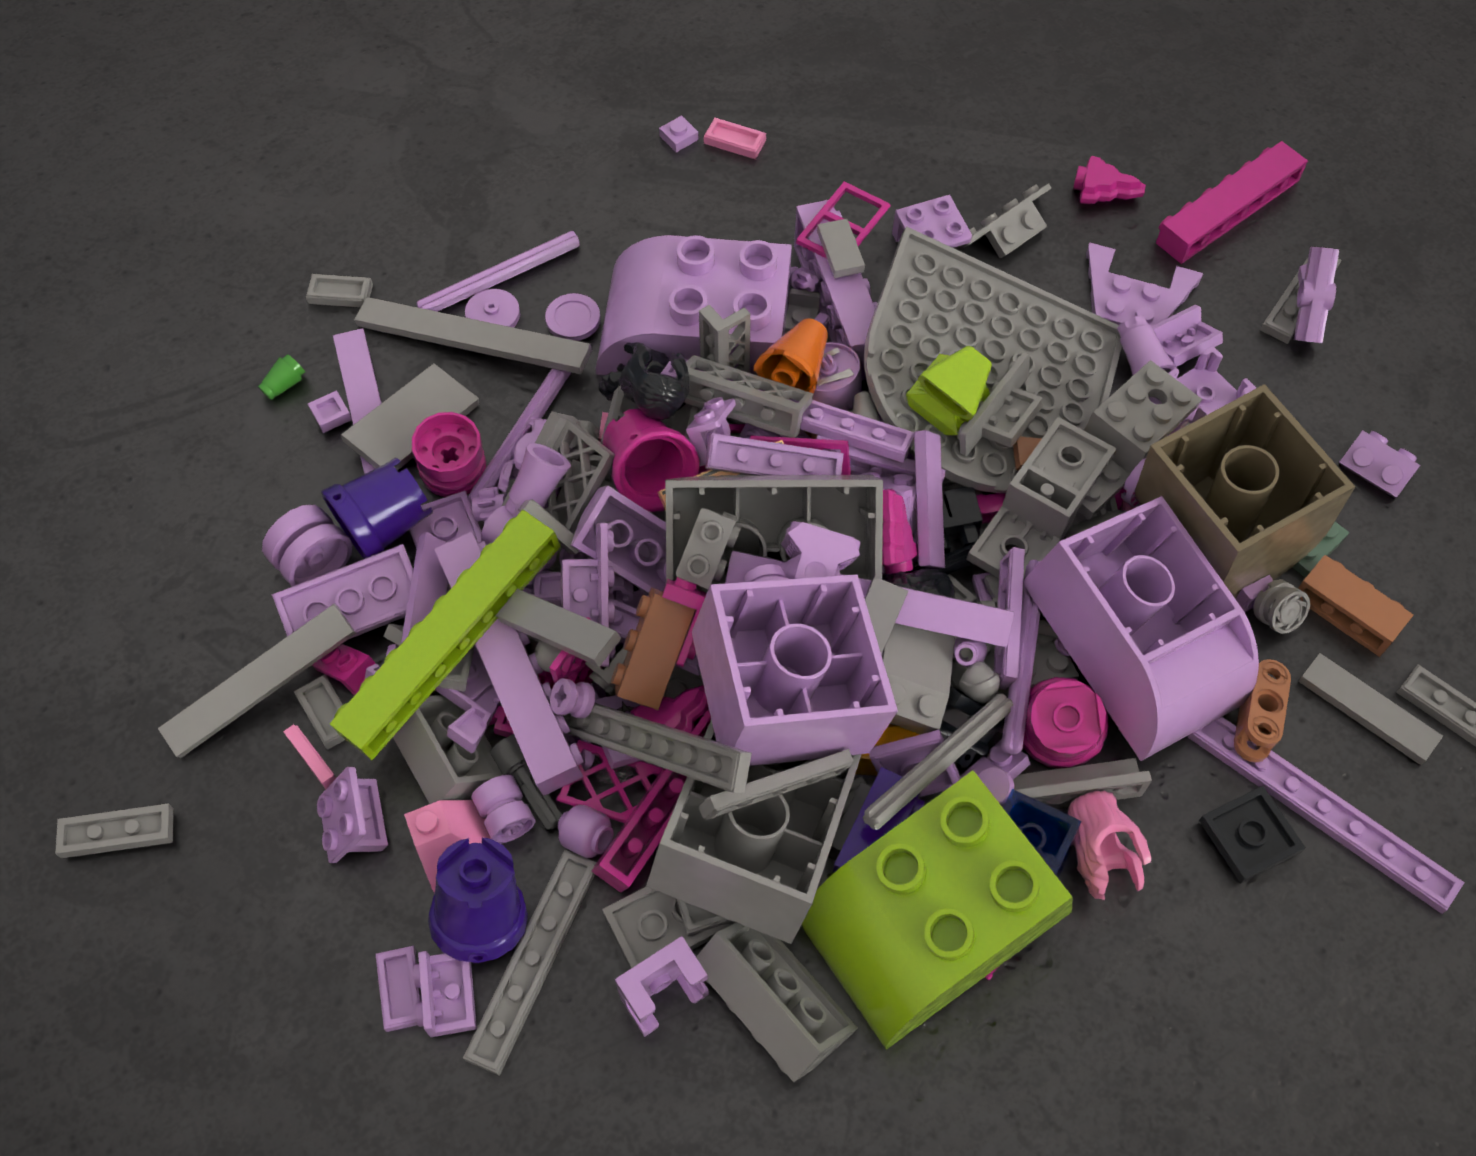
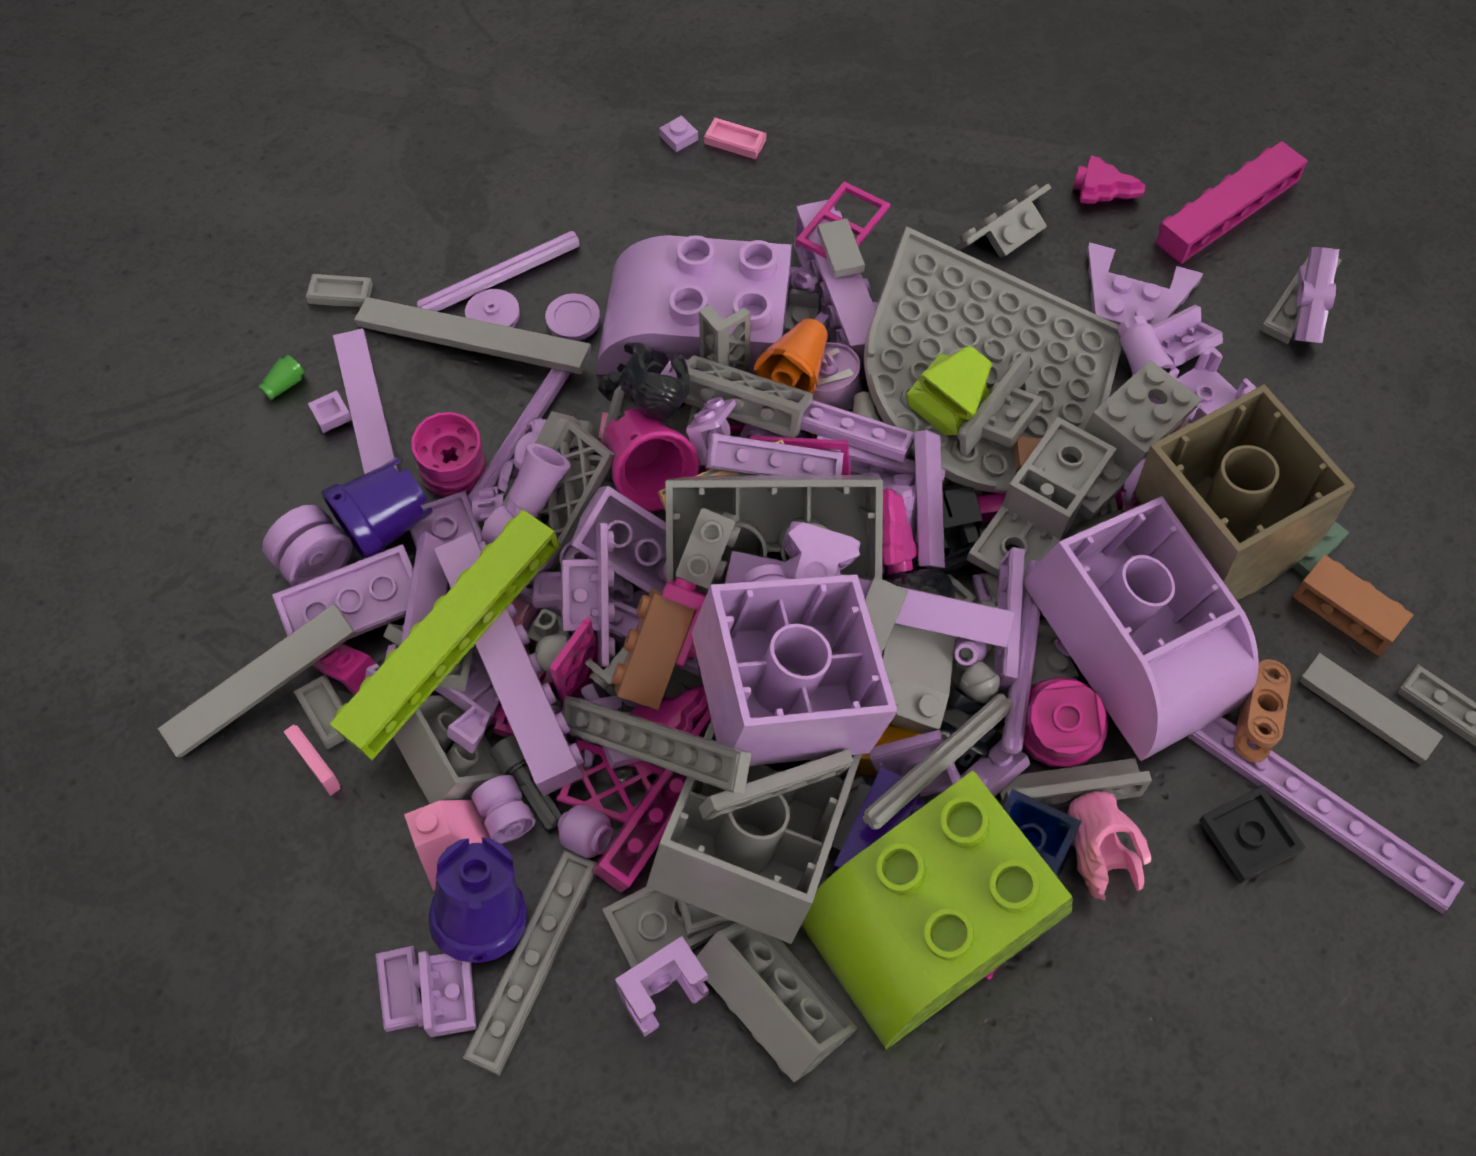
(114, 830): light grey plate -> none
(351, 816): lavender bracket -> none
(390, 426): light grey tile -> none
(559, 627): light grey tile -> none
(563, 534): light grey tile -> none
(572, 698): lavender wheel -> none
(935, 219): lavender bracket -> none
(998, 783): lavender tile -> none
(1248, 594): lavender tile -> none
(1281, 606): light grey wheel -> none
(1379, 463): lavender bracket -> none

